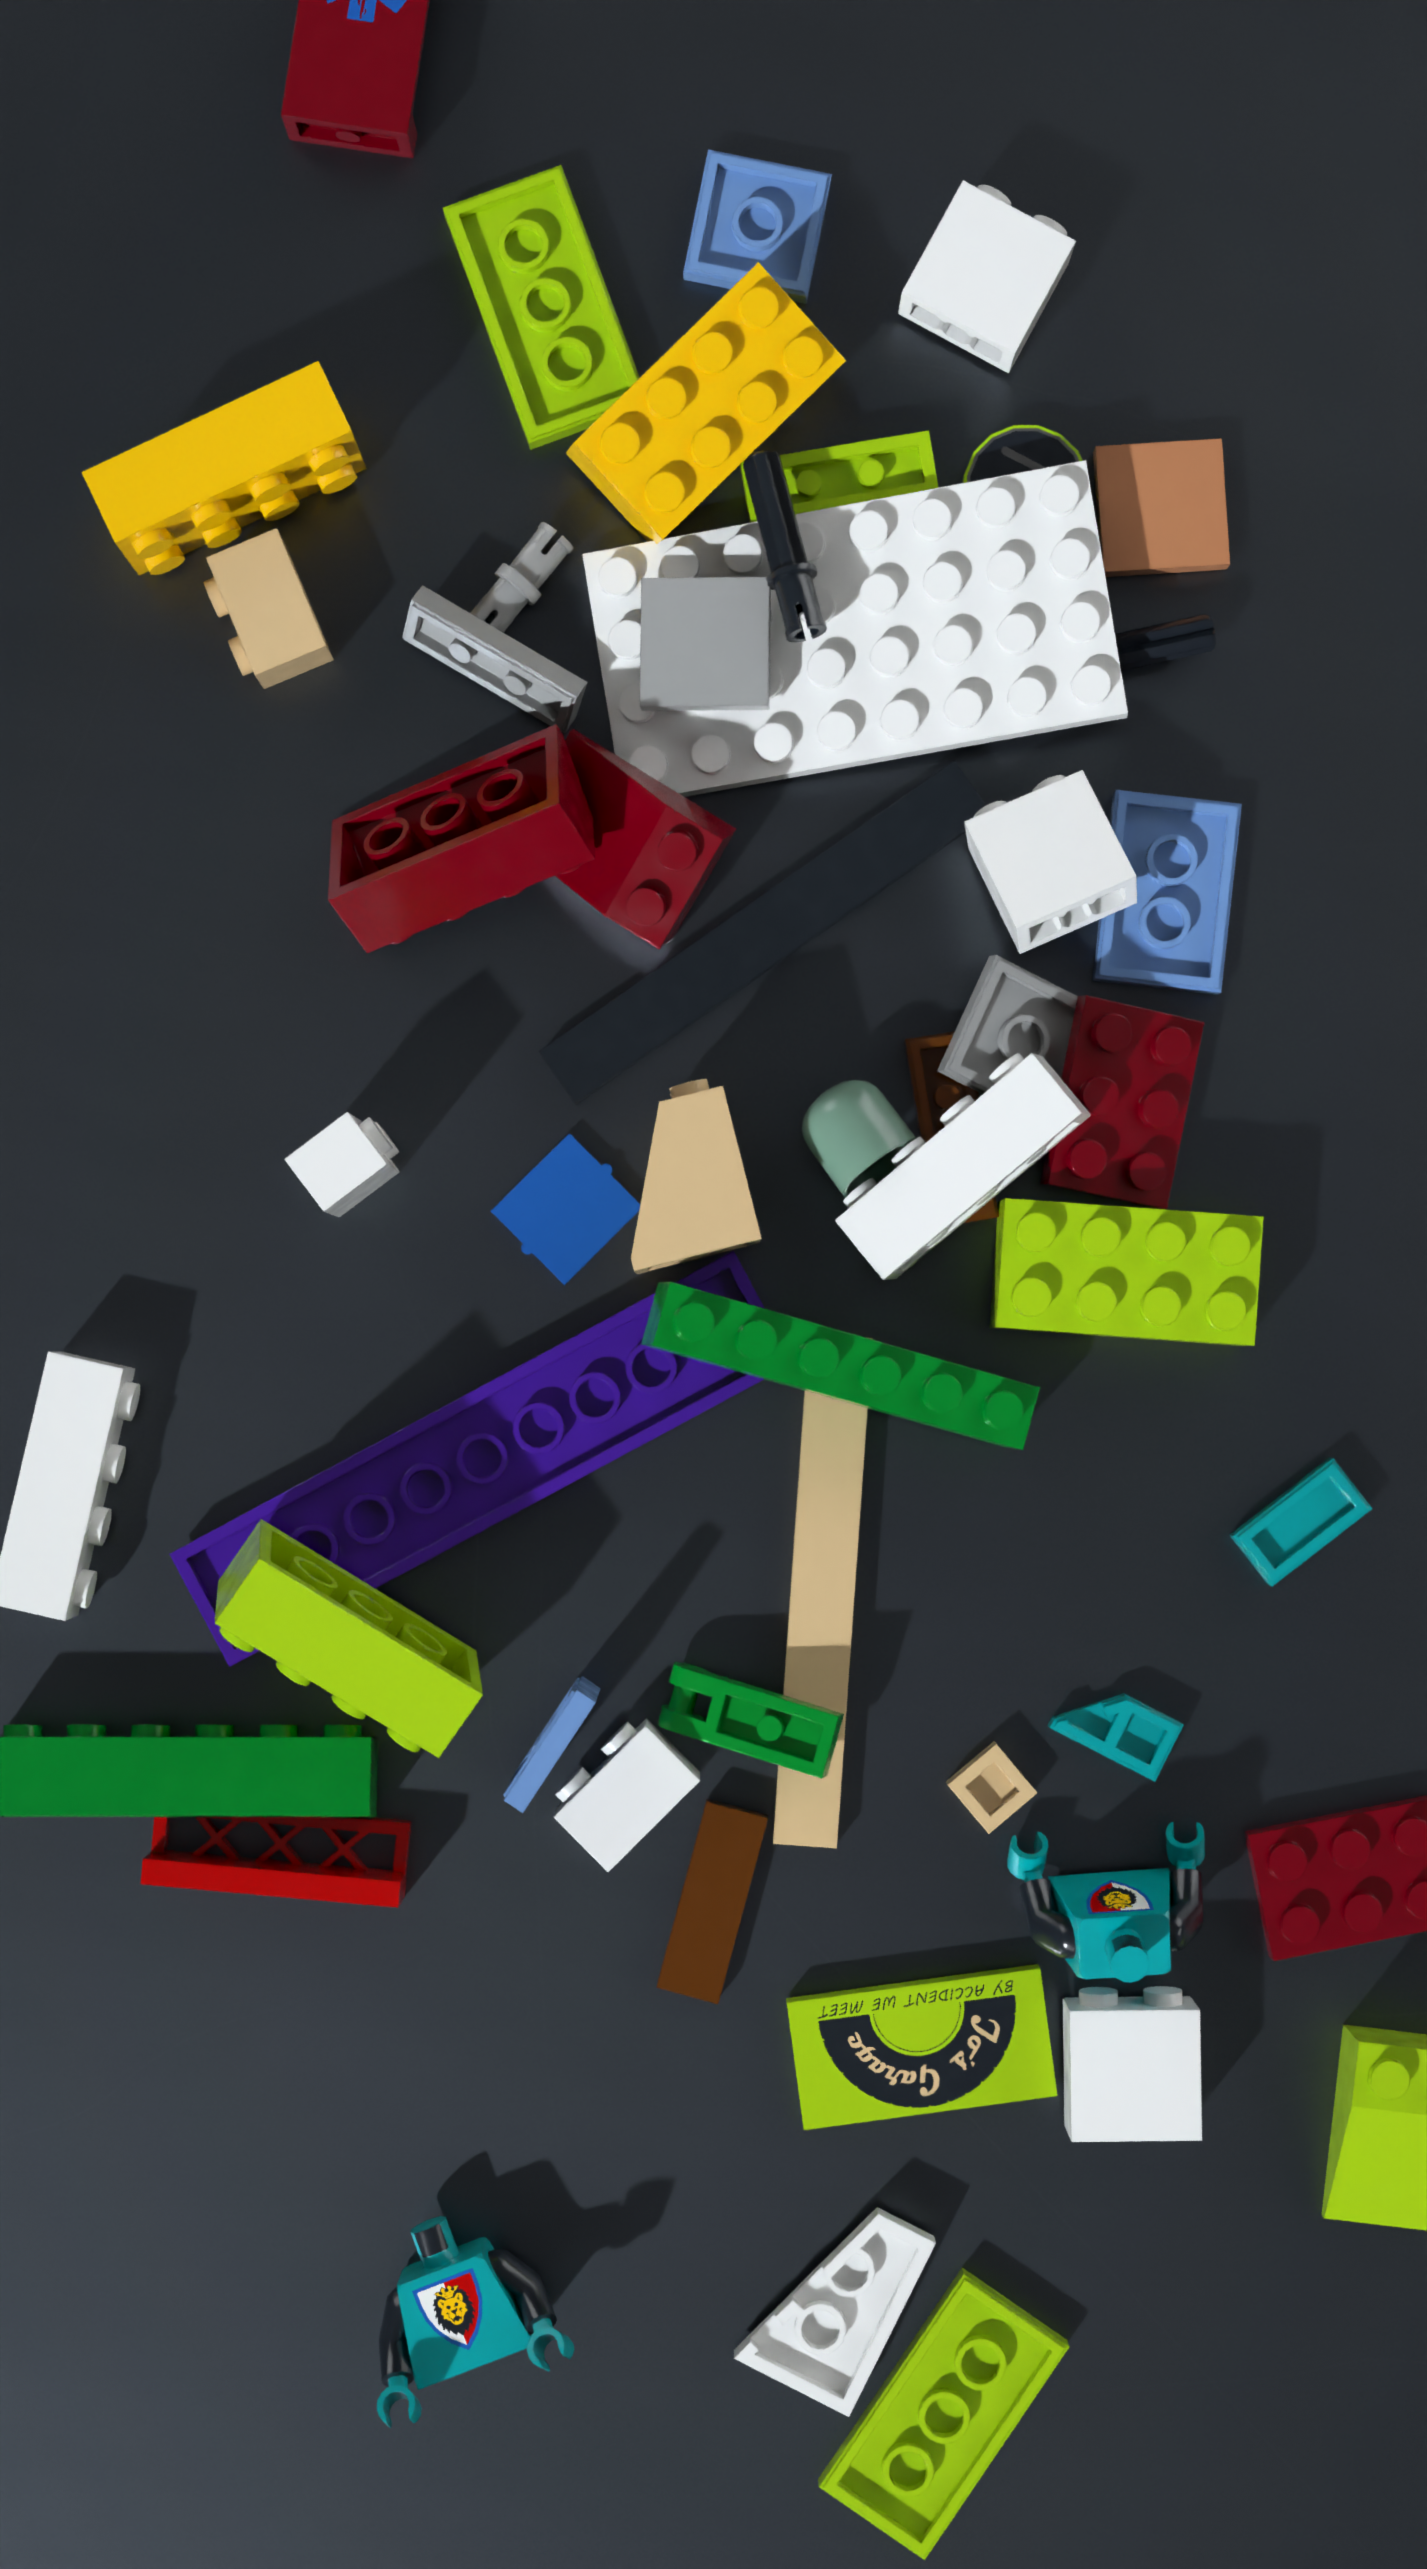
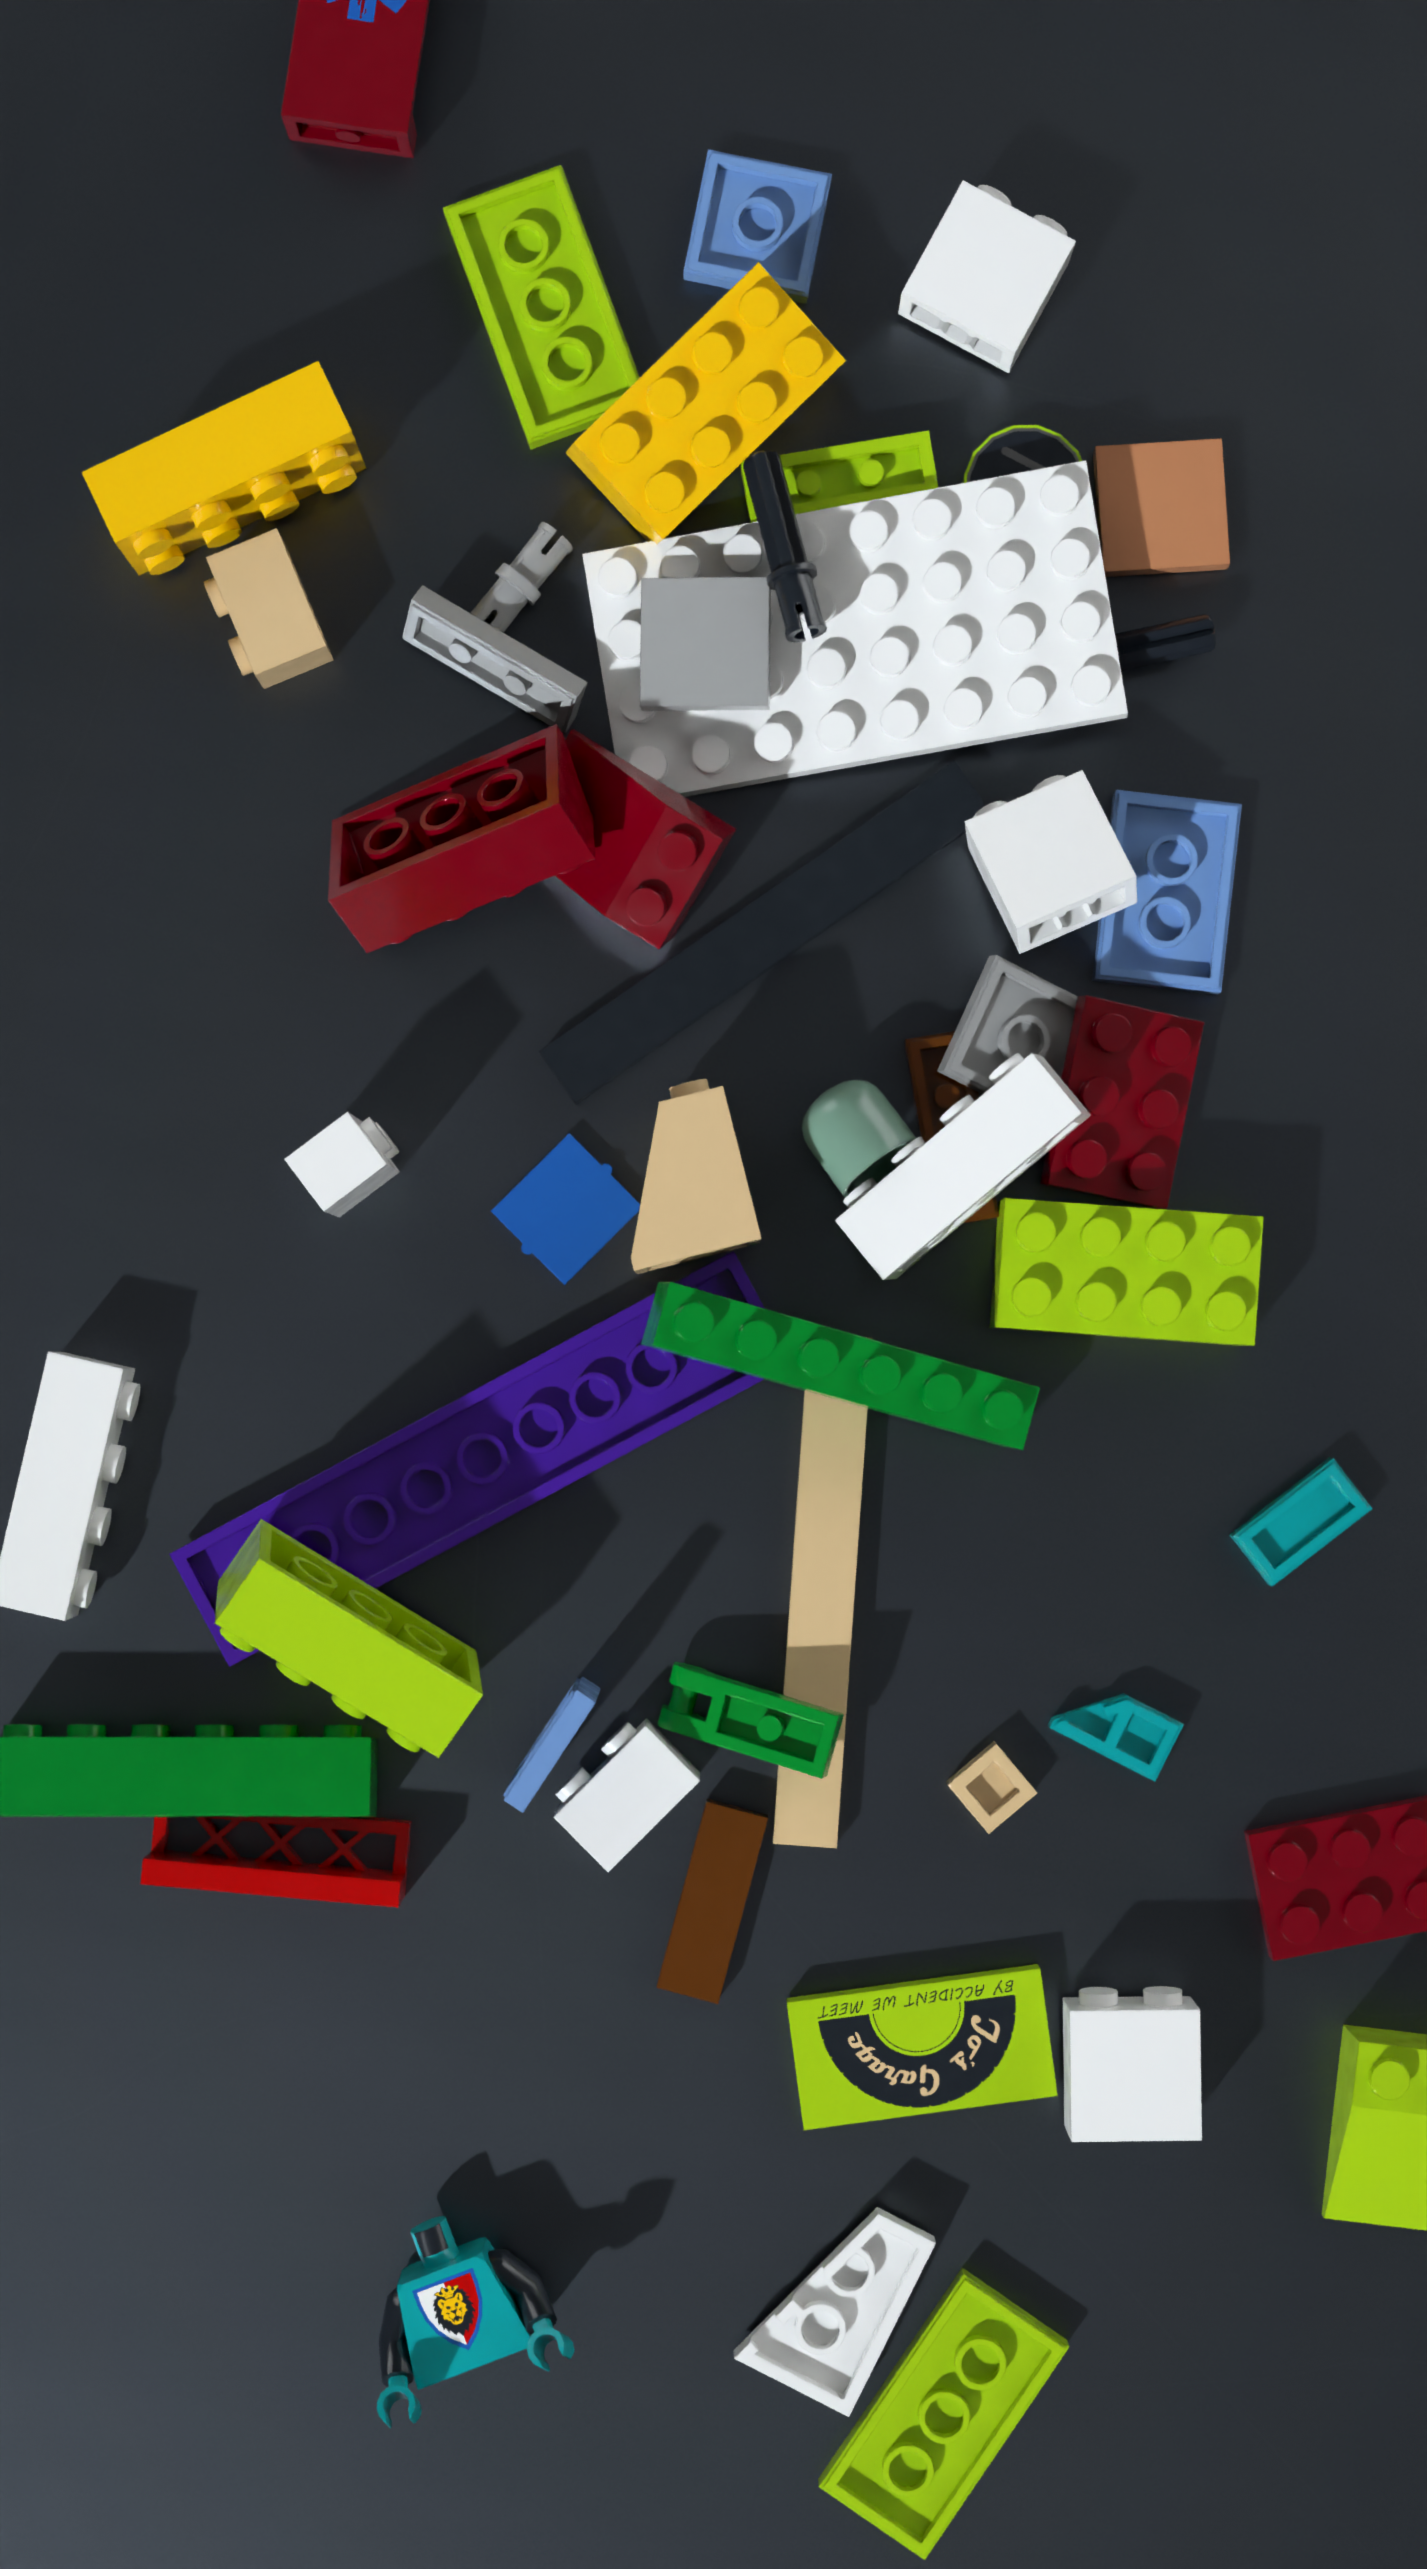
(1114, 1920): teal torso -> none

